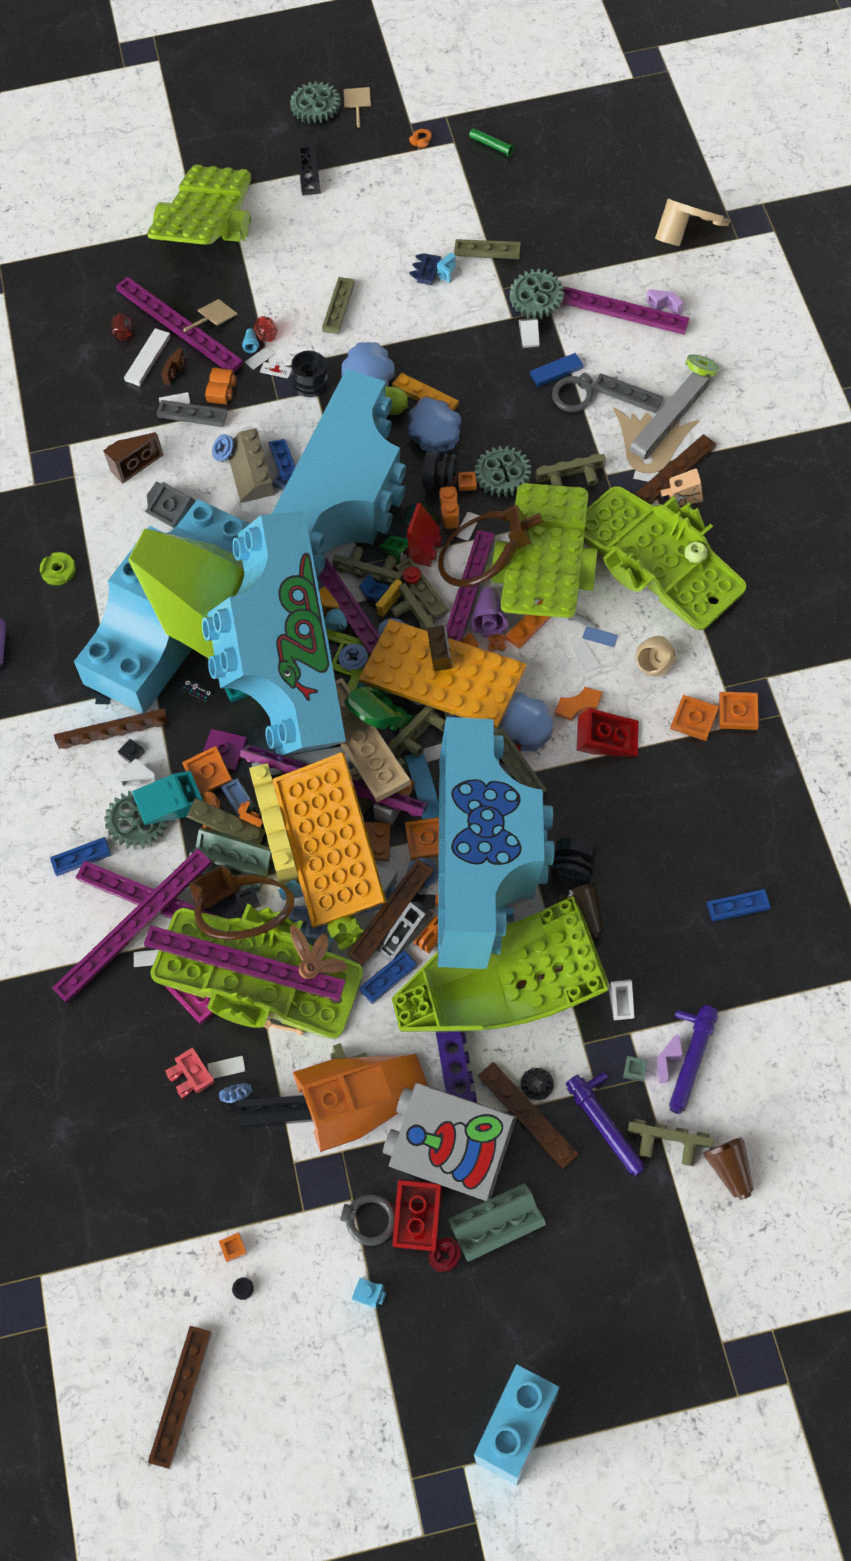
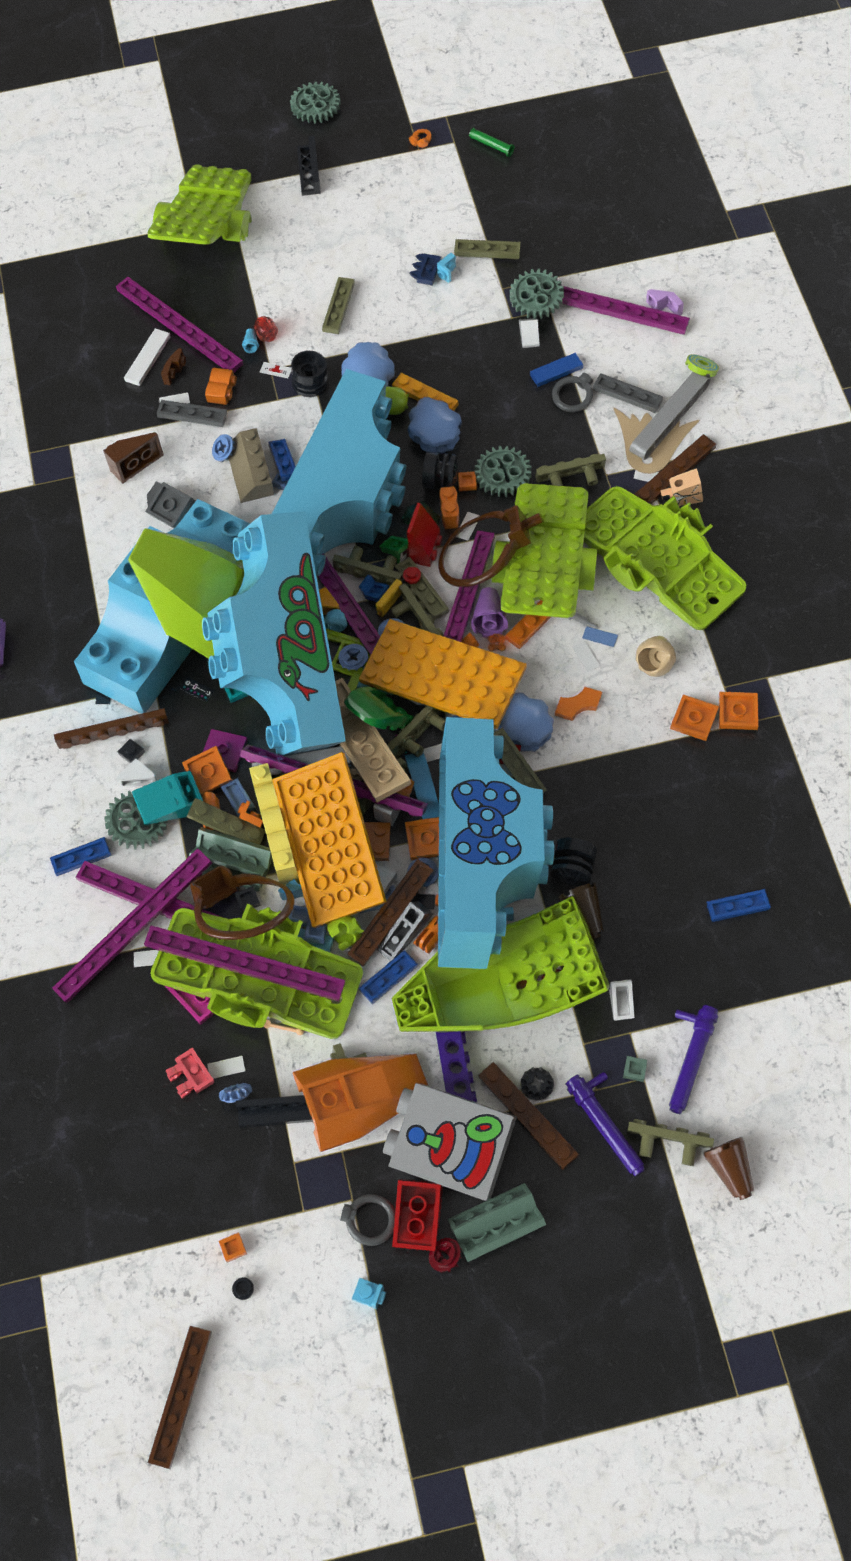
(64, 574): lime tile -> none
(122, 326): clear red head -> none
(215, 312): tan piece -> none
(260, 357): white sticker -> none
(313, 958): nougat plant -> none
(357, 98): tan piece -> none
(439, 648): dark brown brick -> none
(516, 1424): medium azure brick -> none
(607, 734): red slope -> none
(670, 1054): lavender slope -> none
(676, 218): tan piece -> none
(698, 556): yellowish green plate -> none

